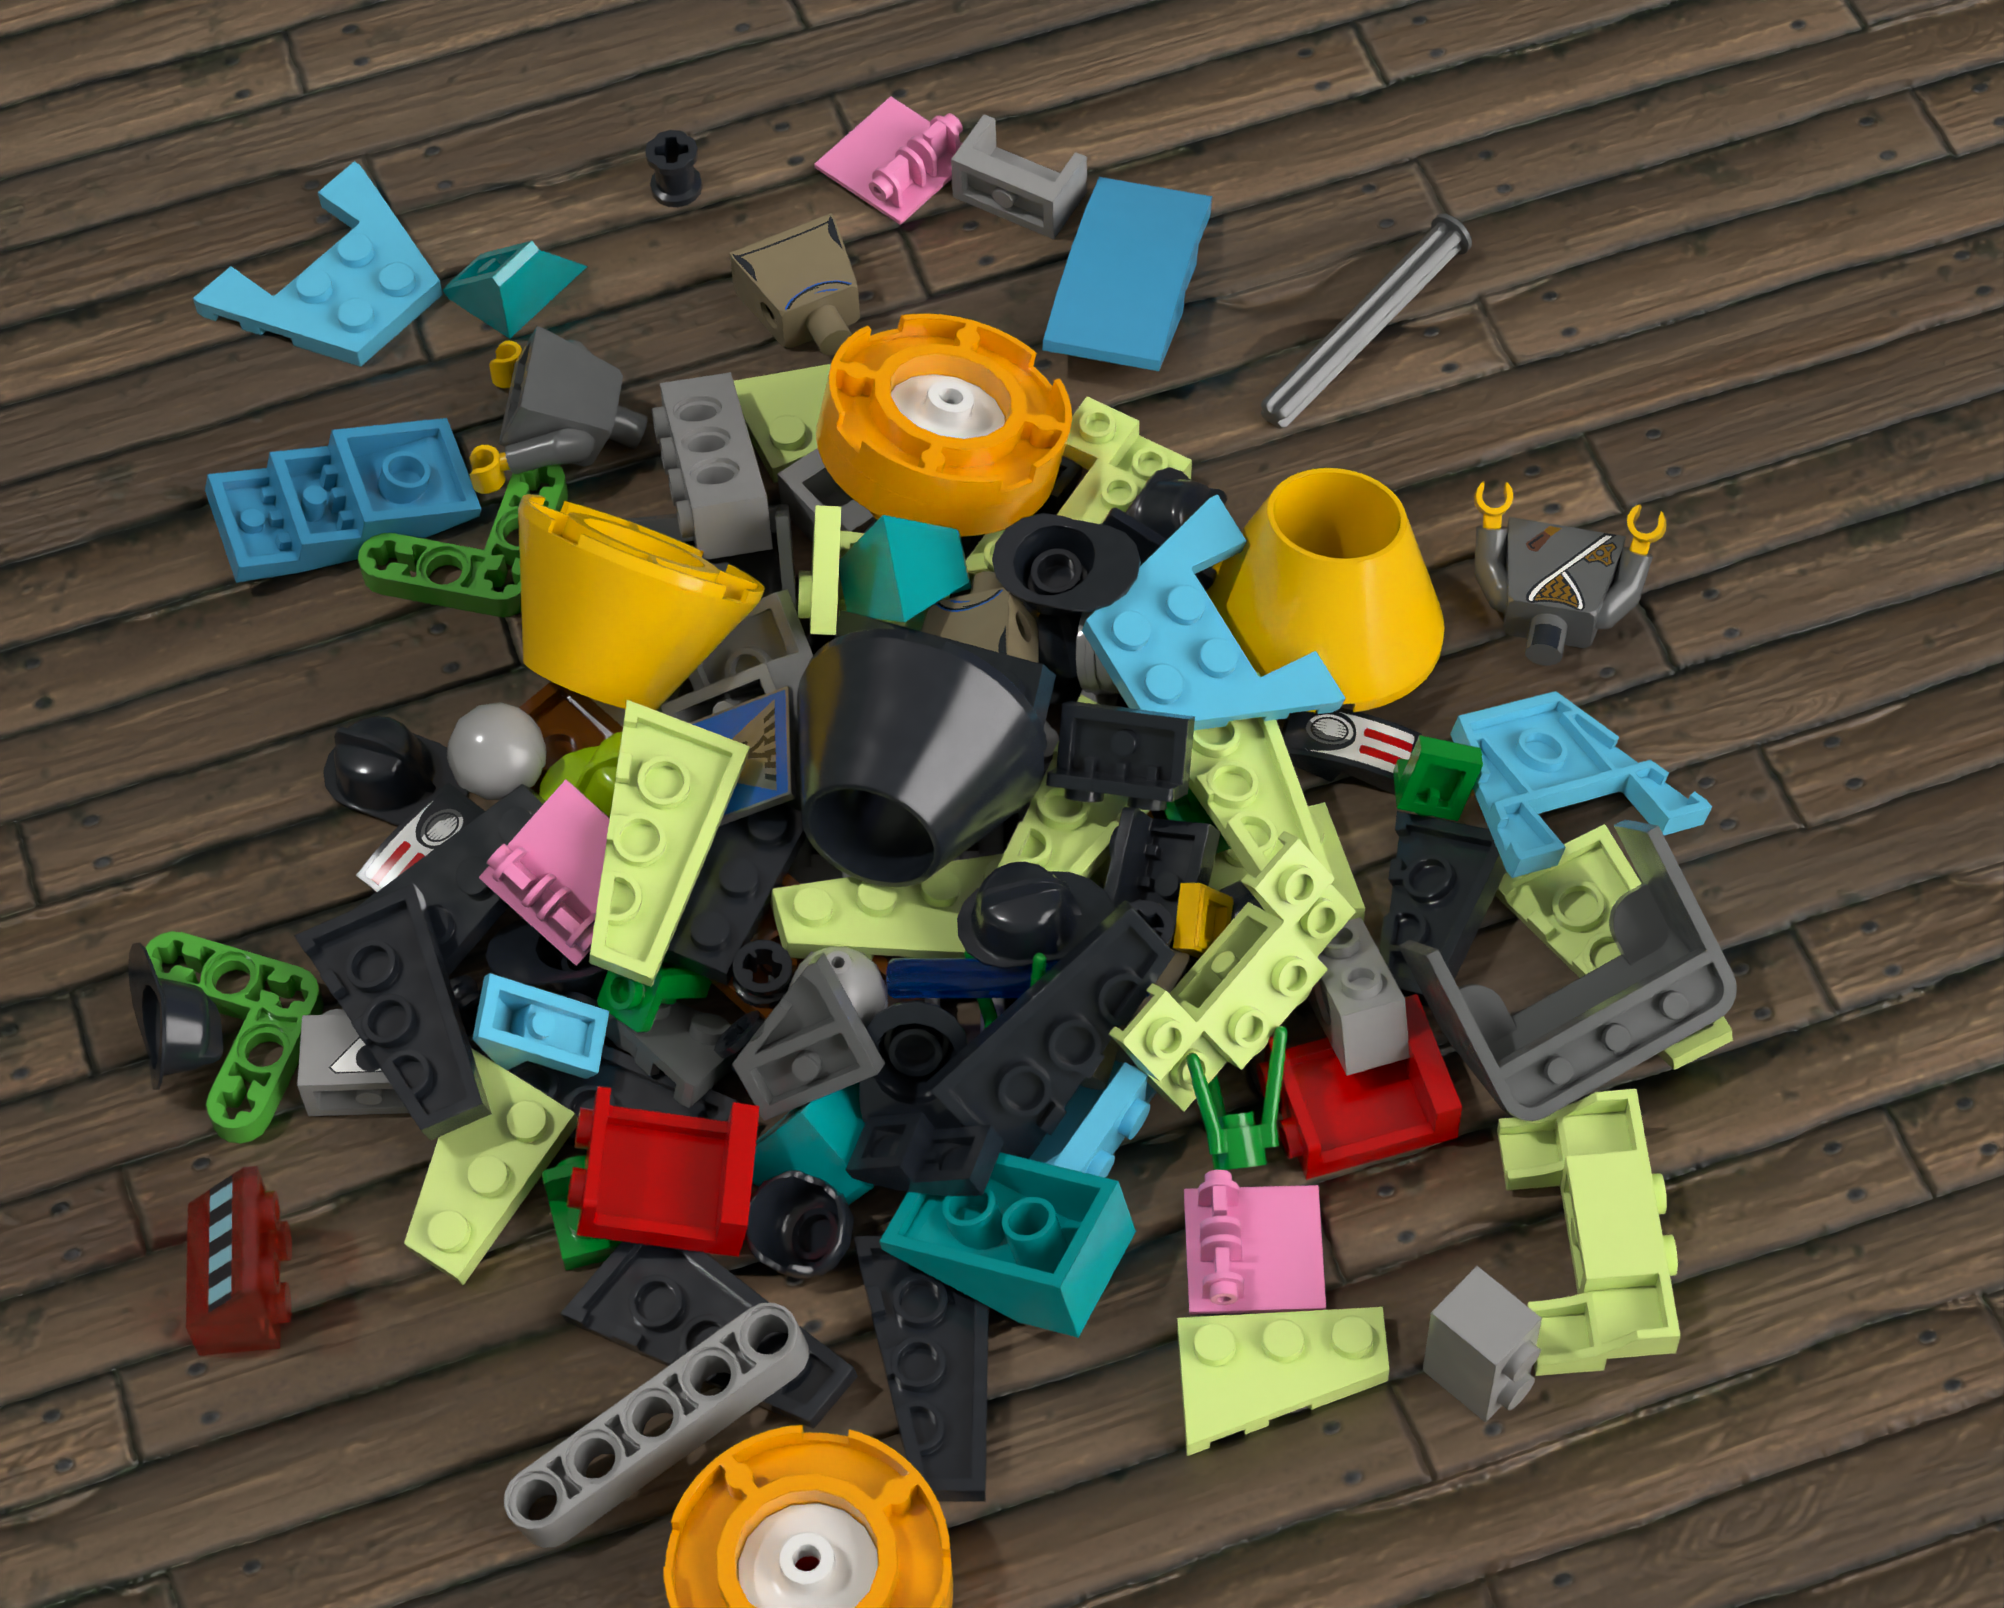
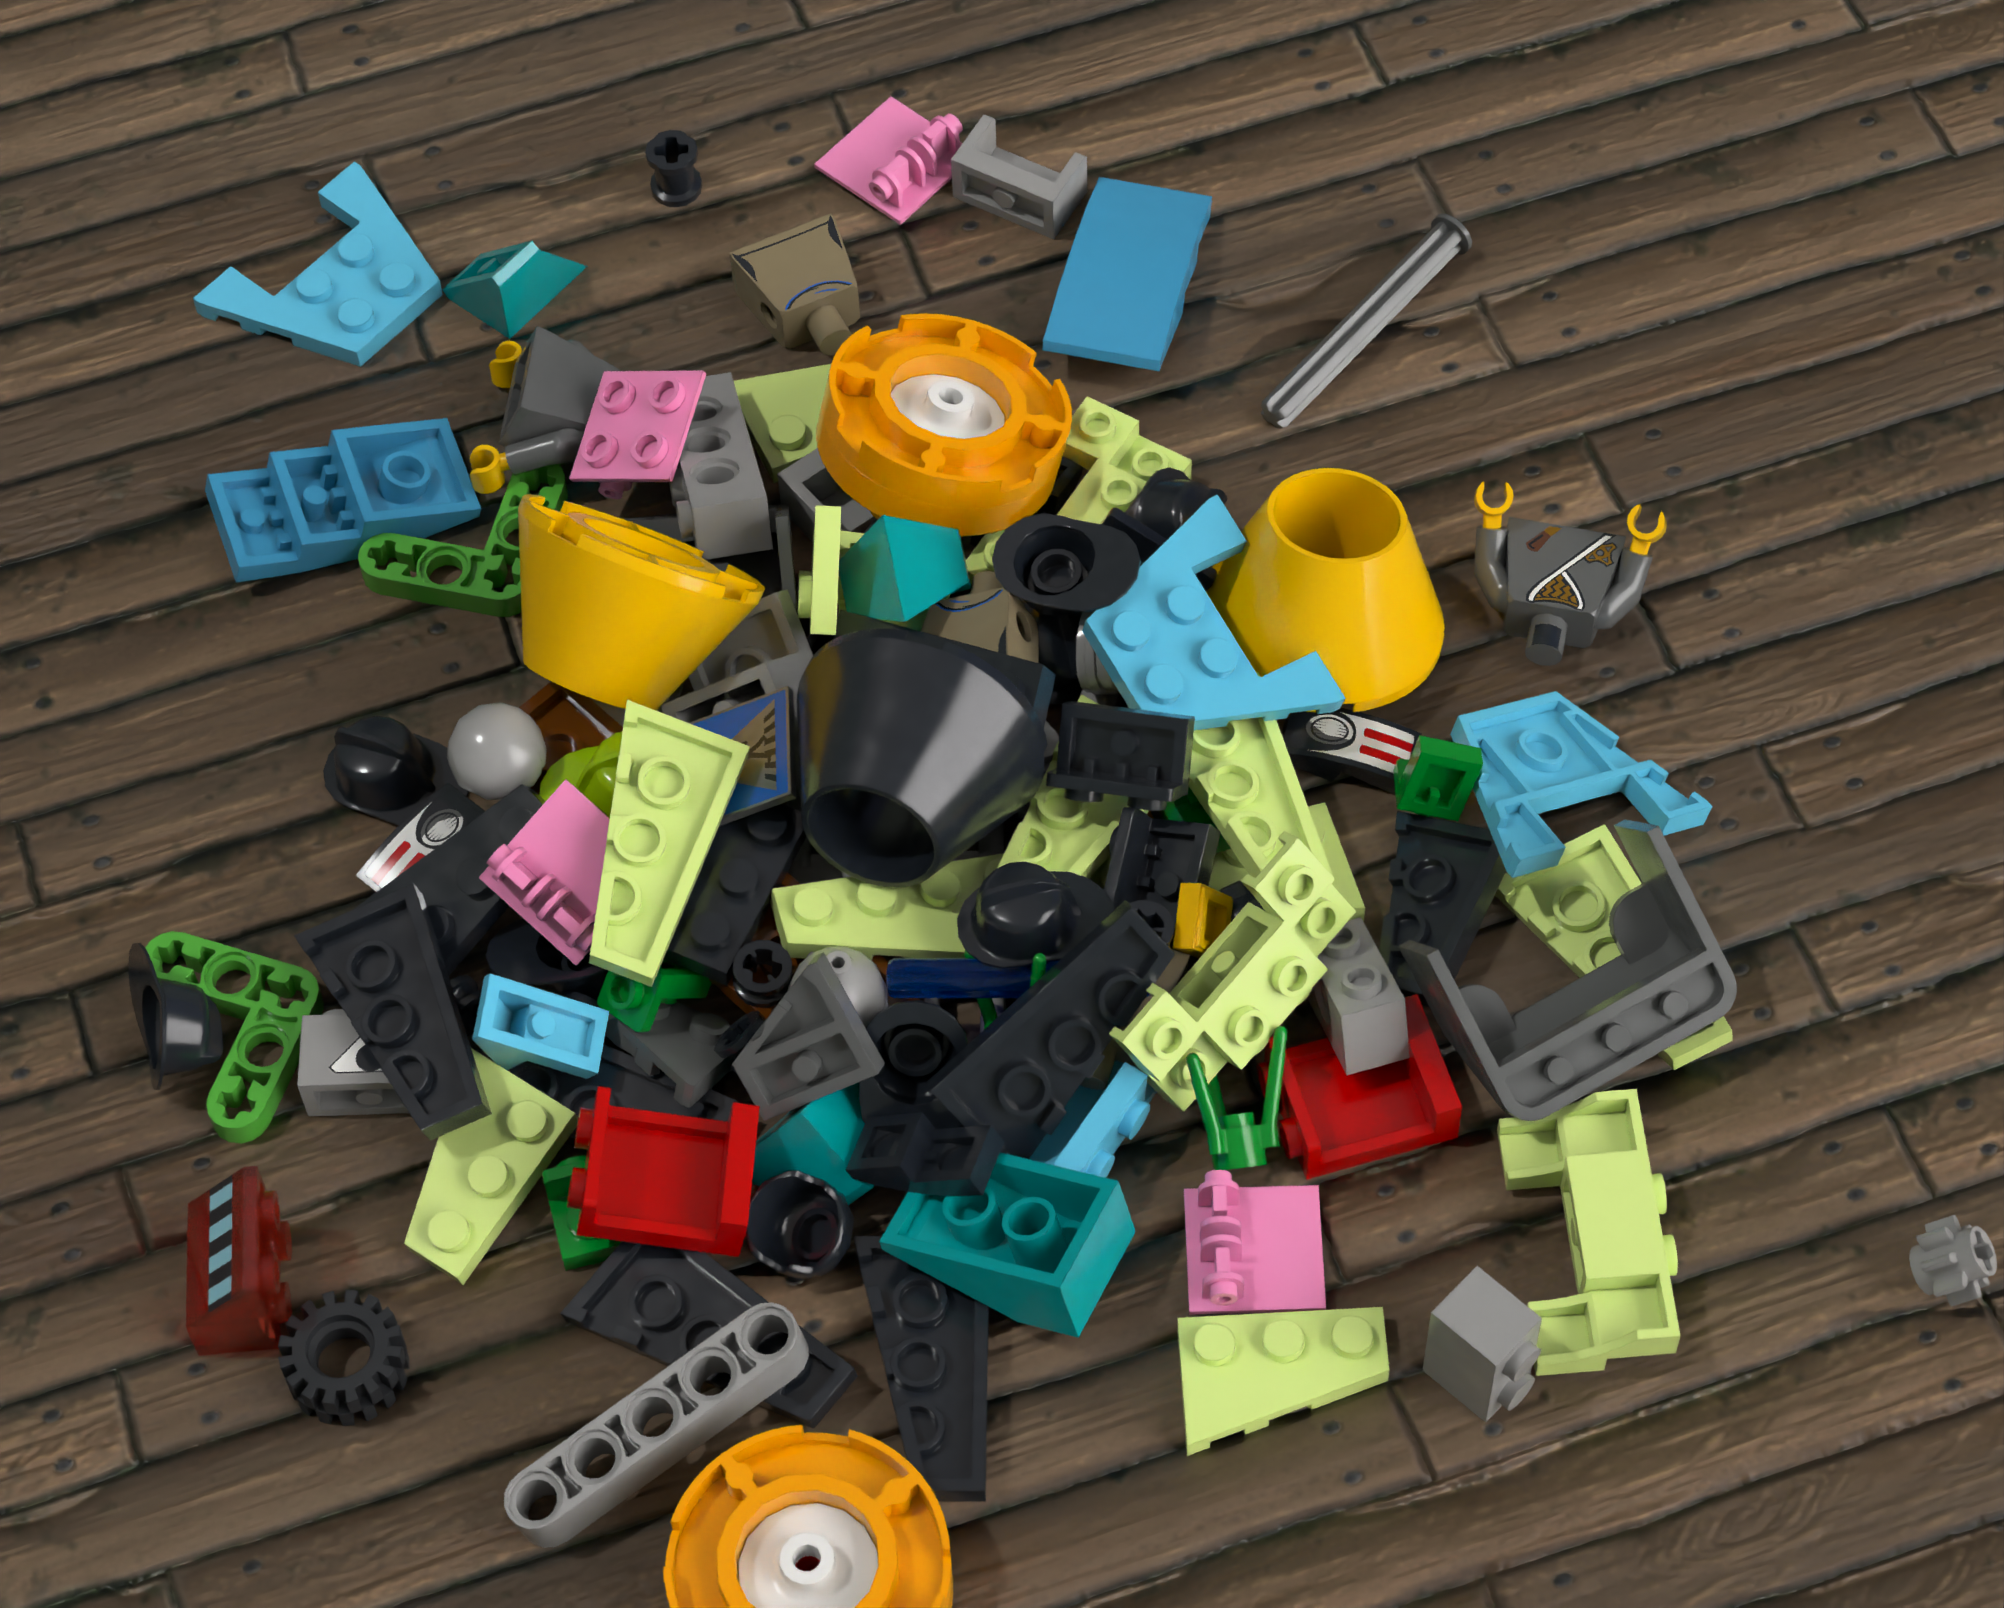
(350, 1393): none -> black tyre
(637, 428): none -> bright pink hinge
(1953, 1260): none -> light grey gear

